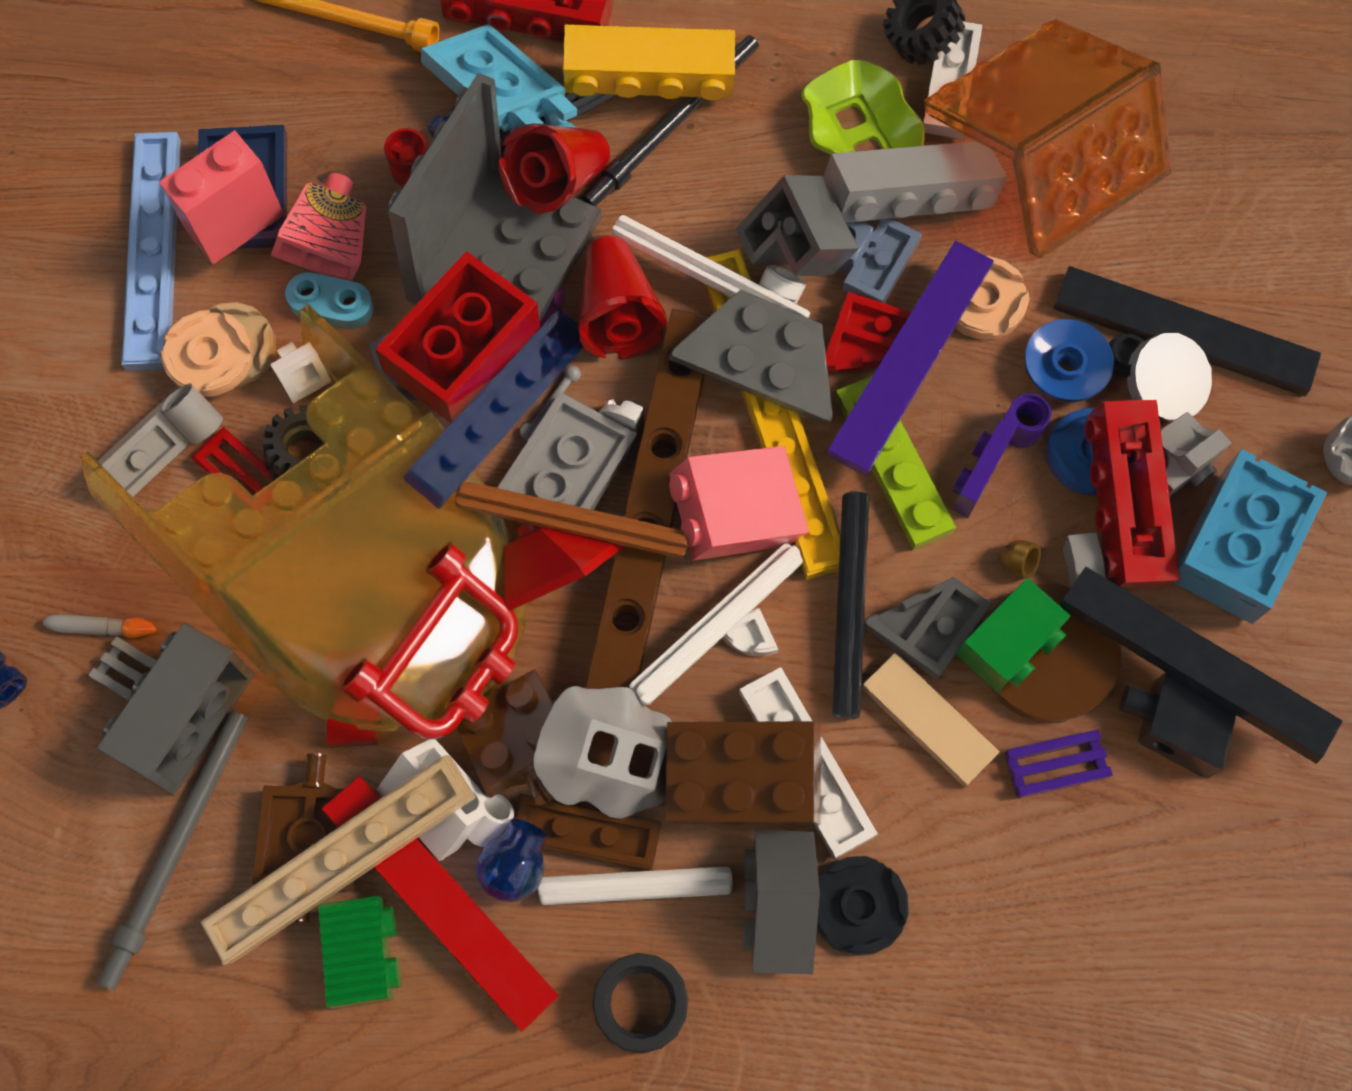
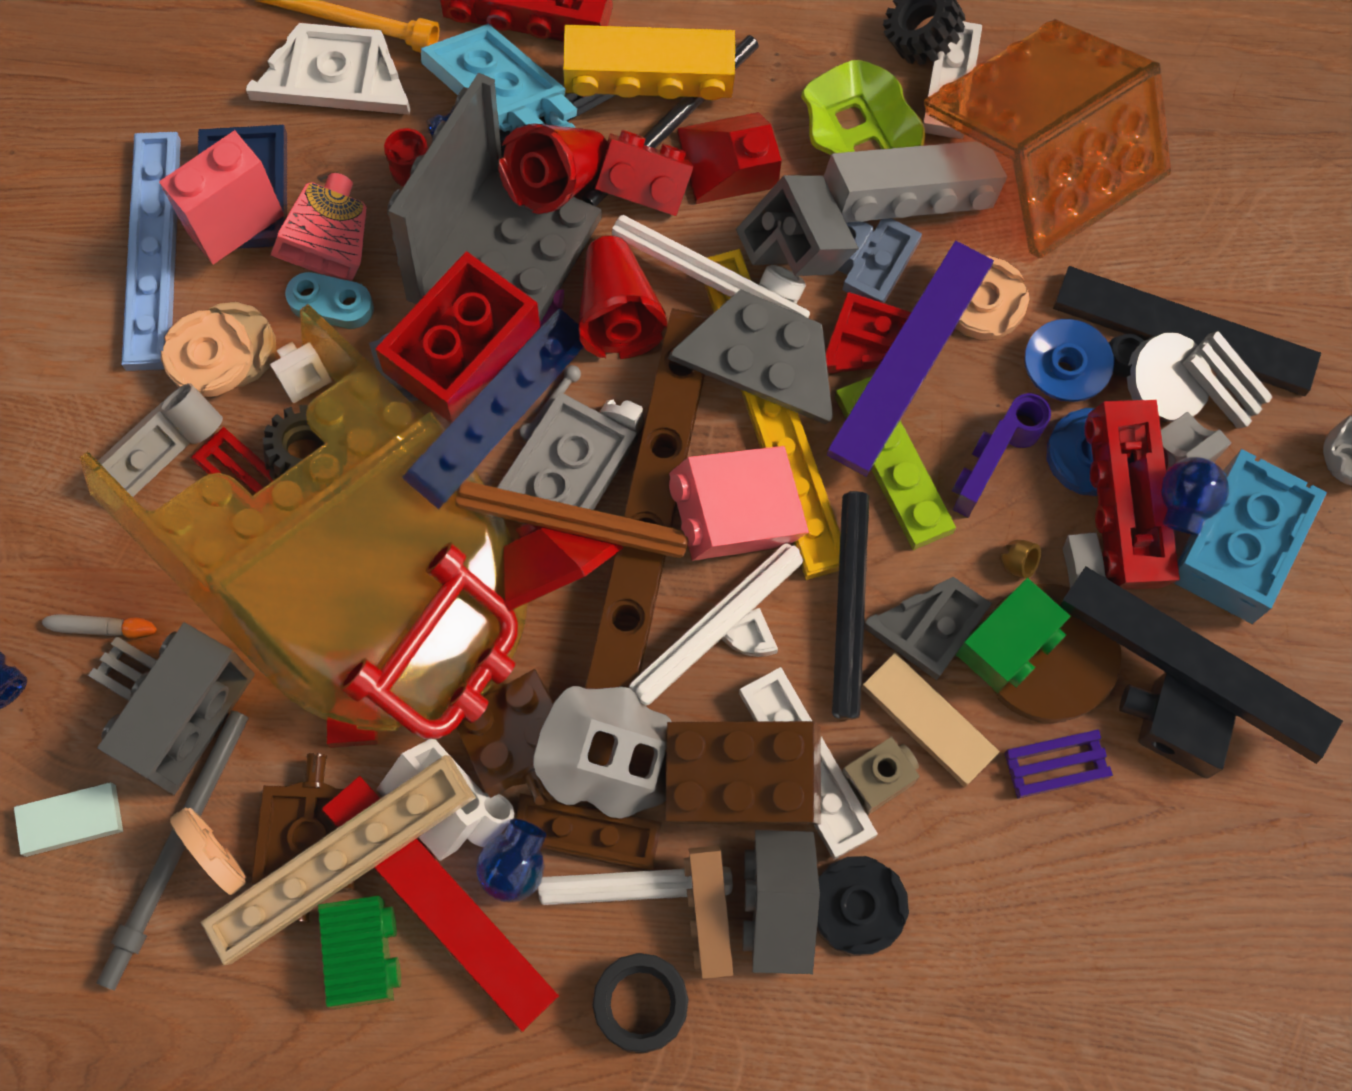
(68, 819): none -> light aqua tile
(208, 851): none -> light nougat tile
(332, 70): none -> white wing
(644, 173): none -> red bracket
(710, 907): none -> medium nougat piece
(731, 156): none -> red slope
(882, 774): none -> dark tan brick
(1193, 493): none -> clear blue piece
(1231, 374): none -> light grey tile

